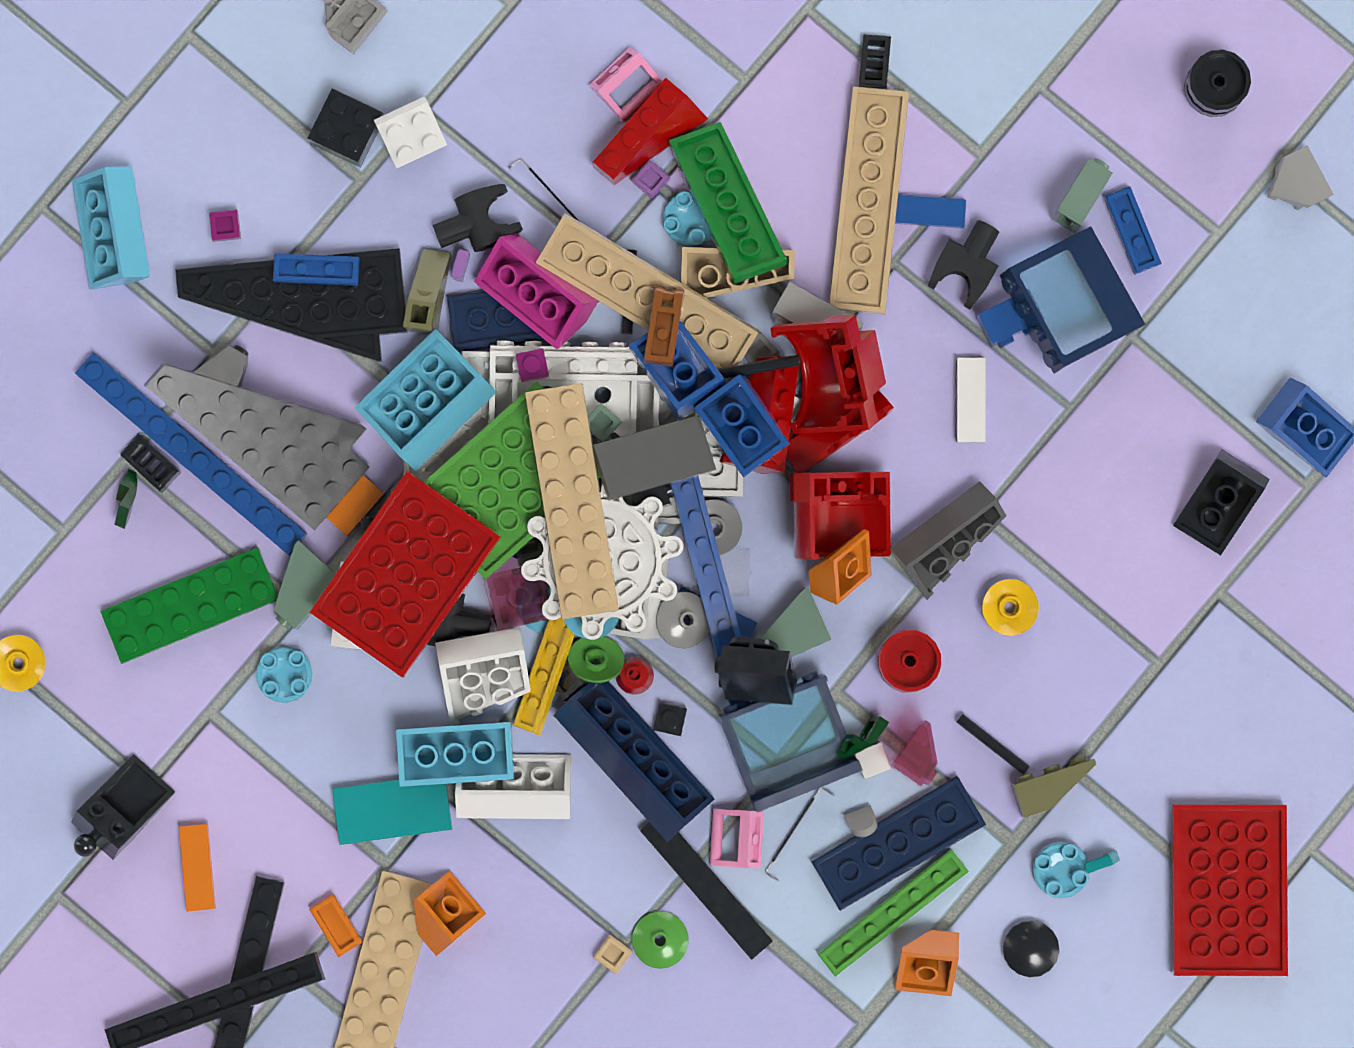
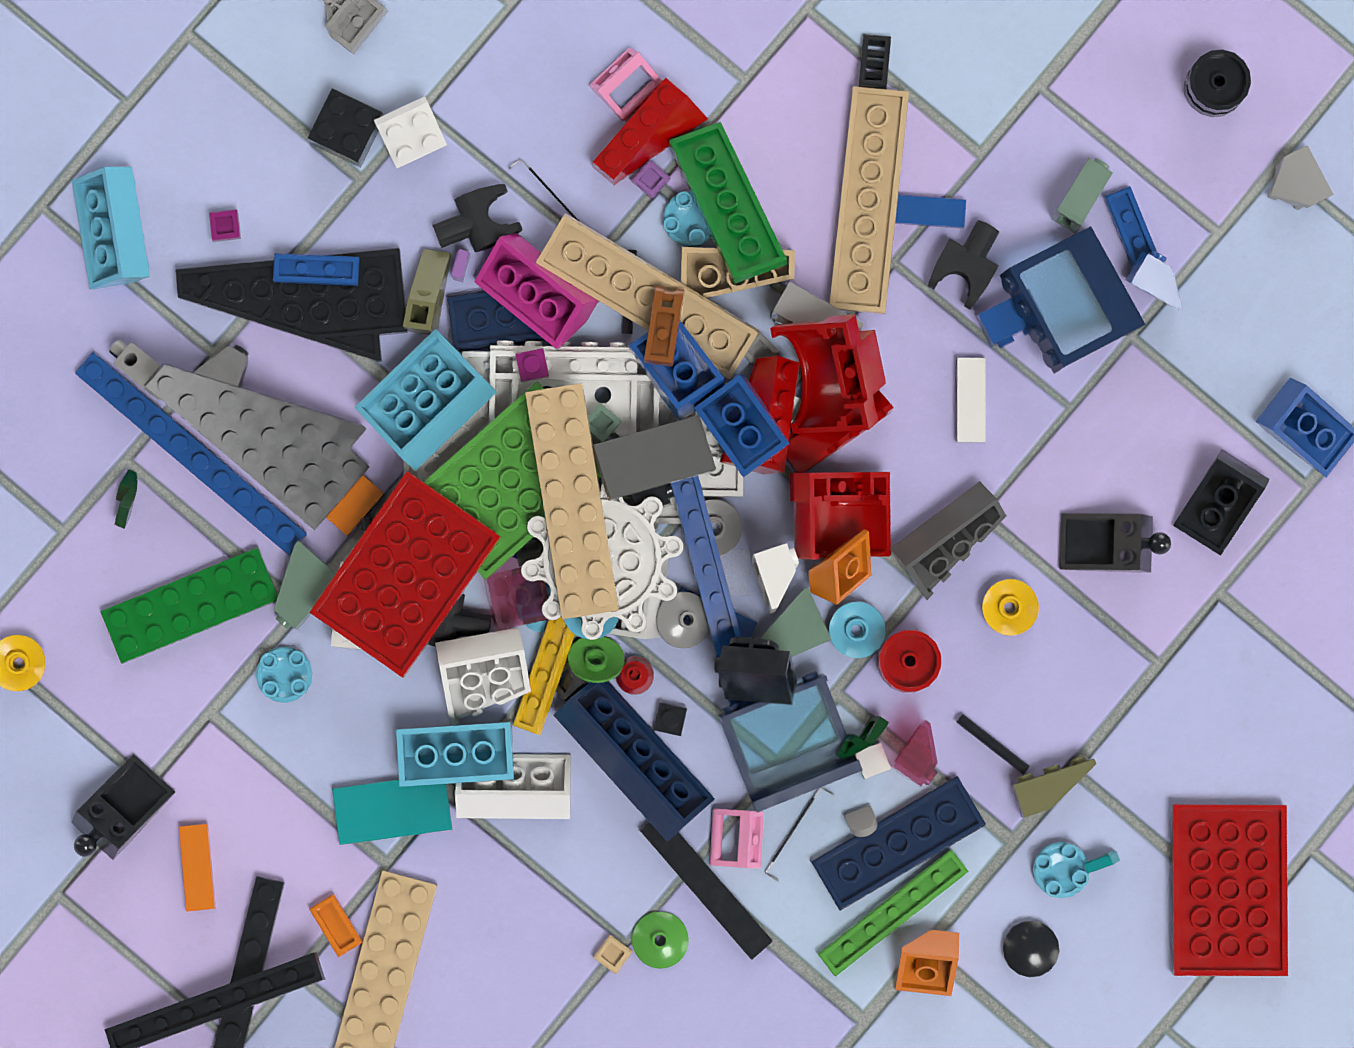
(134, 363): none -> light grey torso
(167, 478): black slope -> none
(445, 913): orange slope -> none
(761, 366): black bar -> none
(774, 573): none -> white slope
(872, 630): none -> medium azure dish
(1105, 541): none -> black slope
(1155, 278): none -> slope

